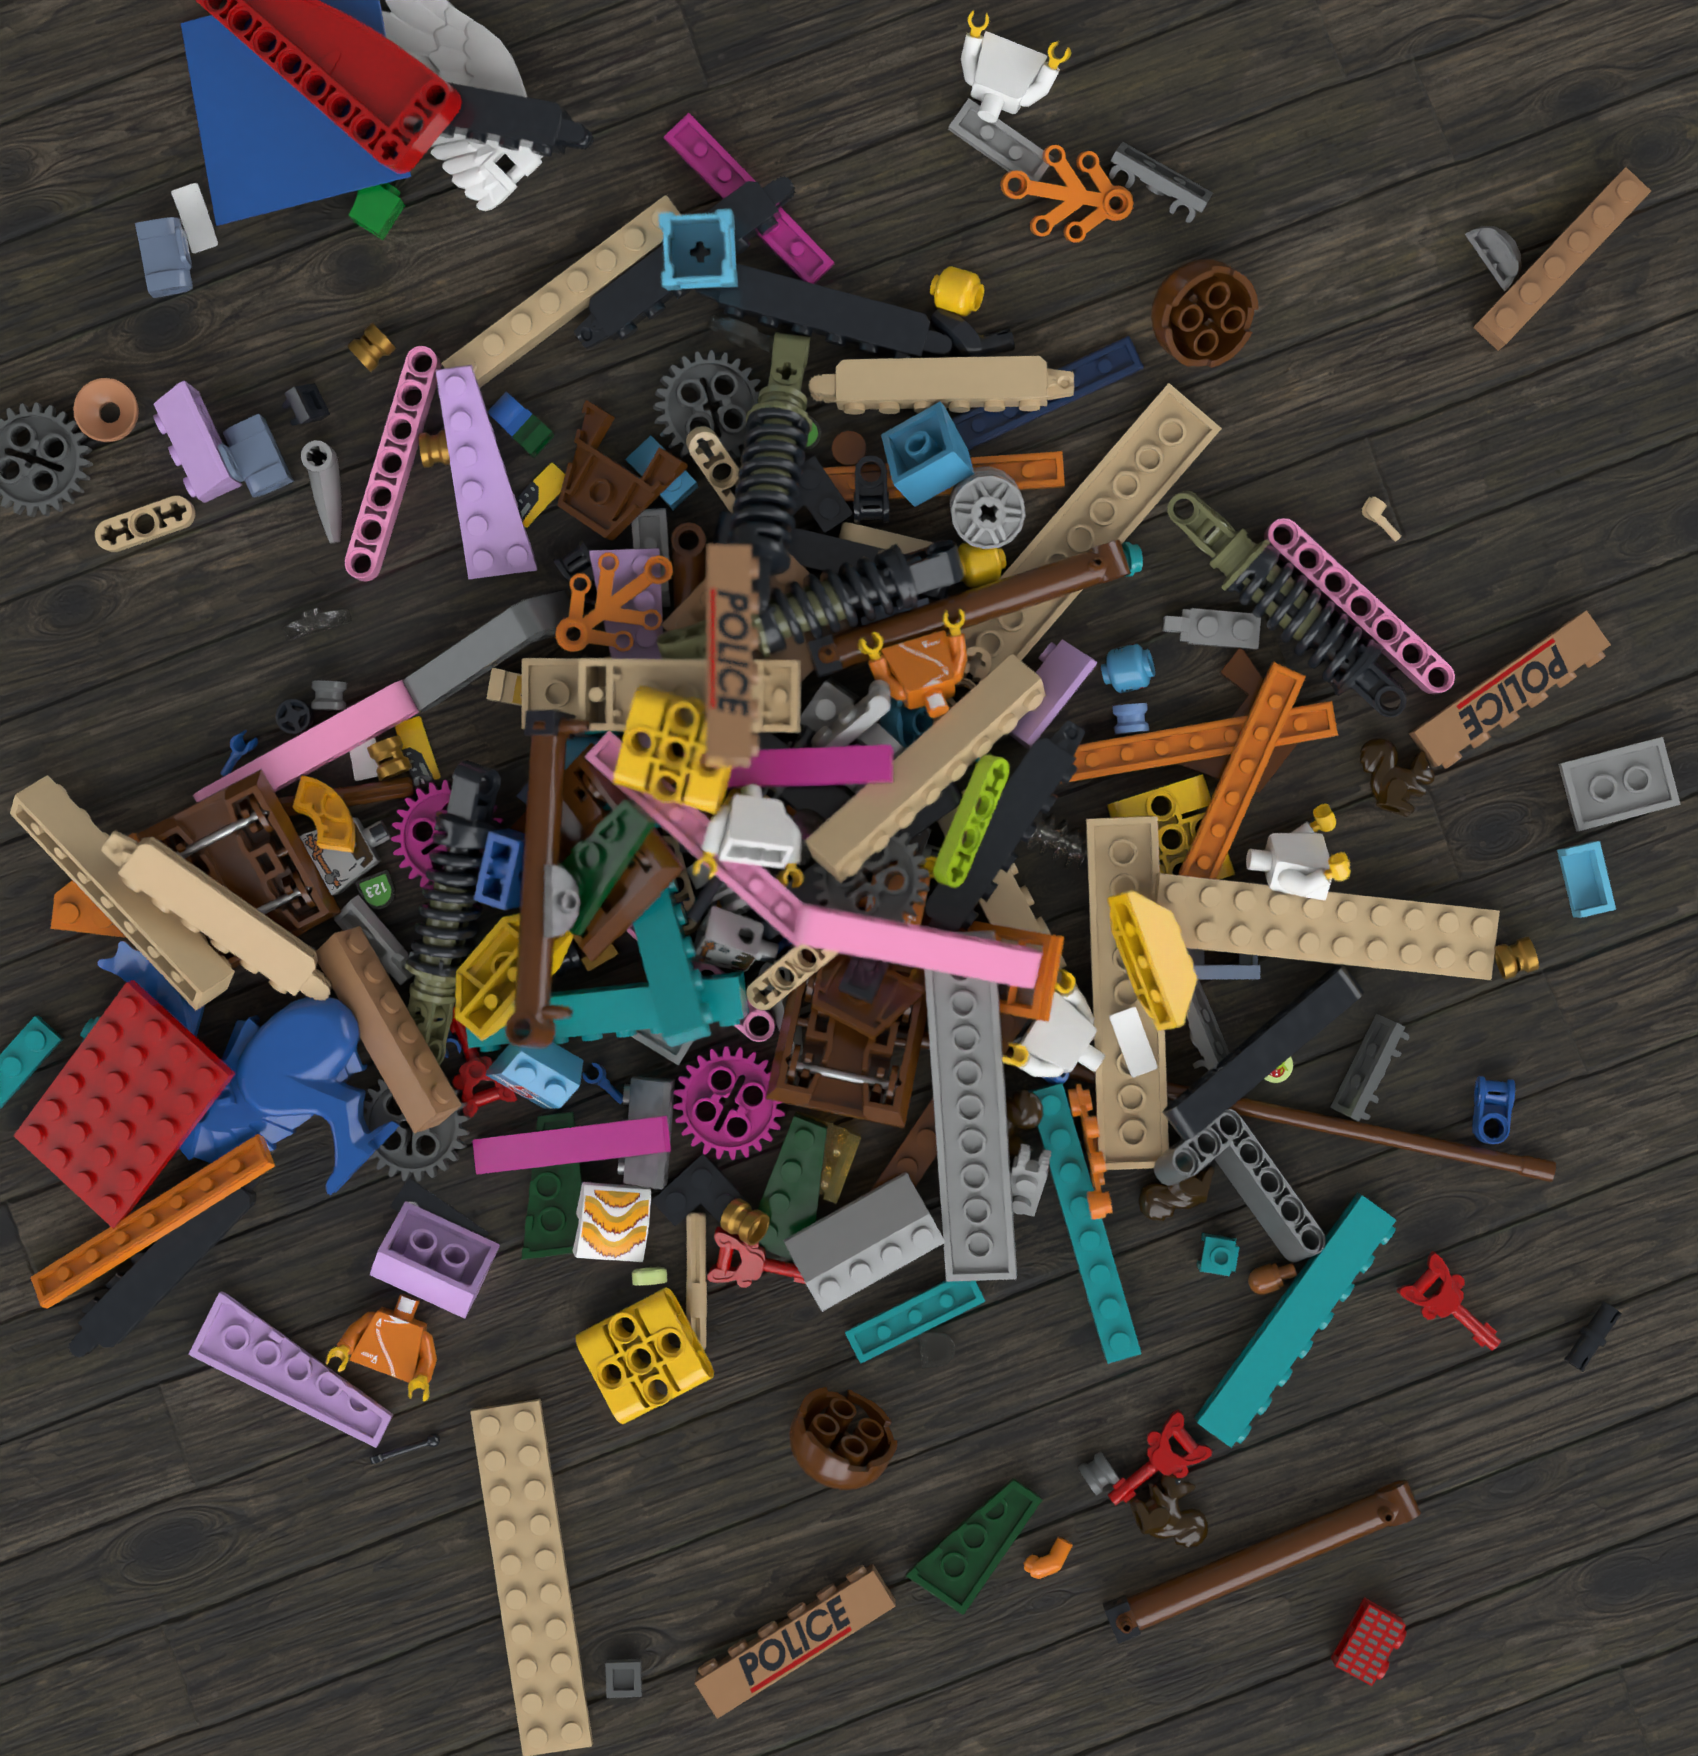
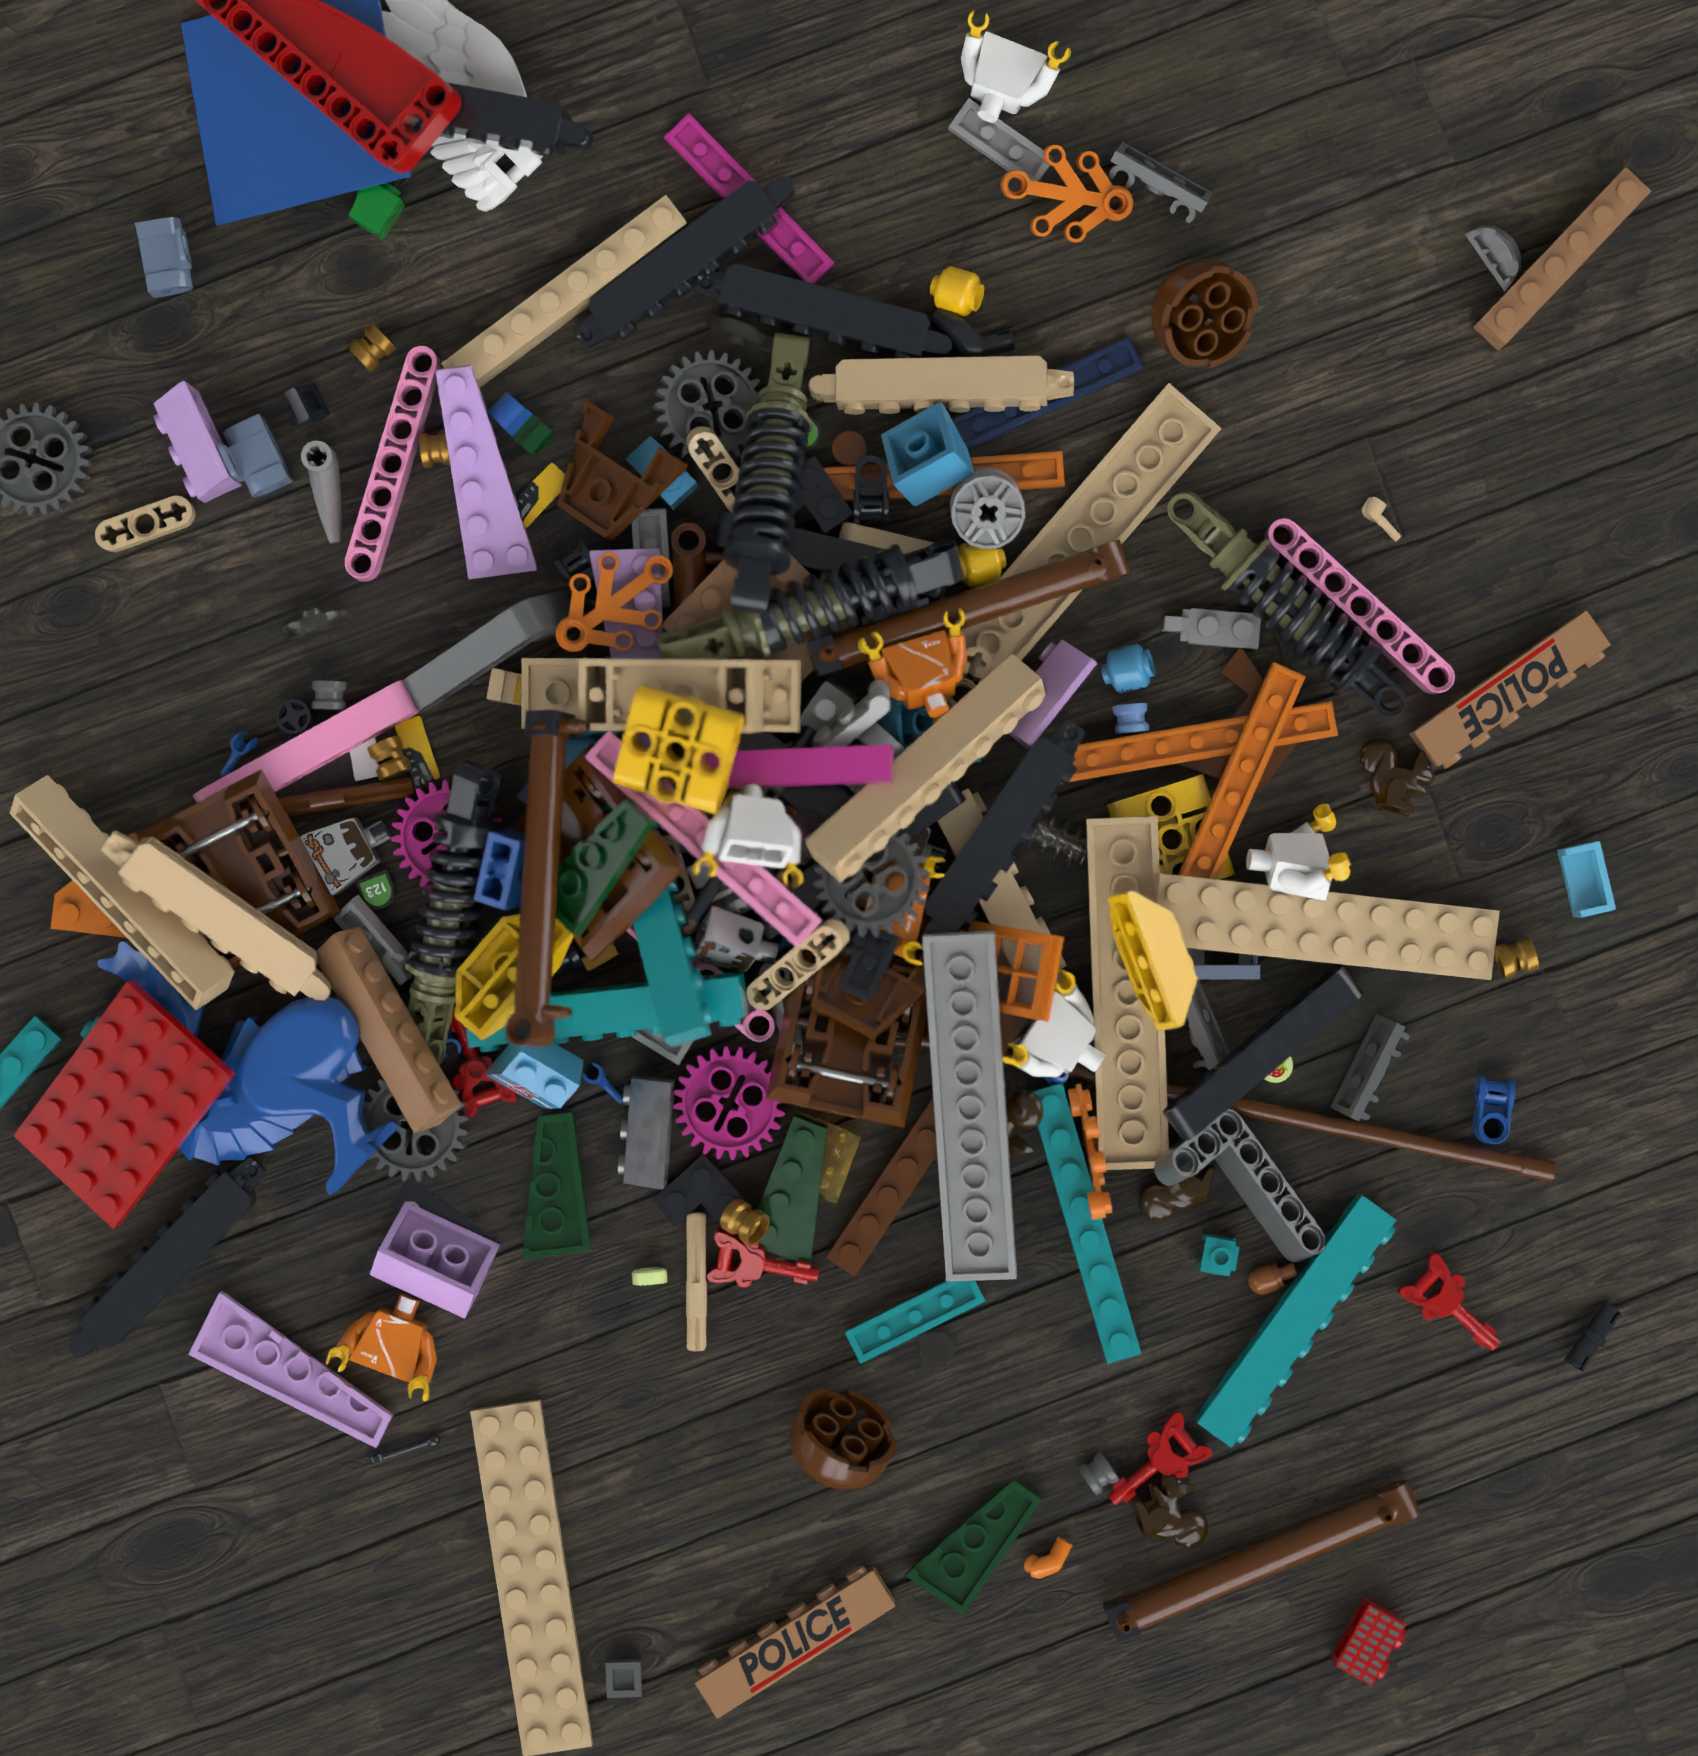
(90, 403): nougat piece -> none
(152, 1221): orange tile -> none
(195, 218): white sticker -> none
(328, 812): light orange tile -> none
(560, 901): flat silver plate -> none
(571, 1145): dark pink tile -> none
(612, 1222): slope -> none
(677, 1367): yellow connector -> none
(682, 236): medium azure container -> none
(729, 656): medium nougat brick -> none
(864, 1241): light grey slope -> none
(917, 946): bright pink beam -> none
(953, 867): lime beam -> none
(1028, 1180): light grey hinge -> none
(1133, 1042): white sticker -> none
(1134, 557): teal plate -> none
(1619, 784): light grey plate -> none

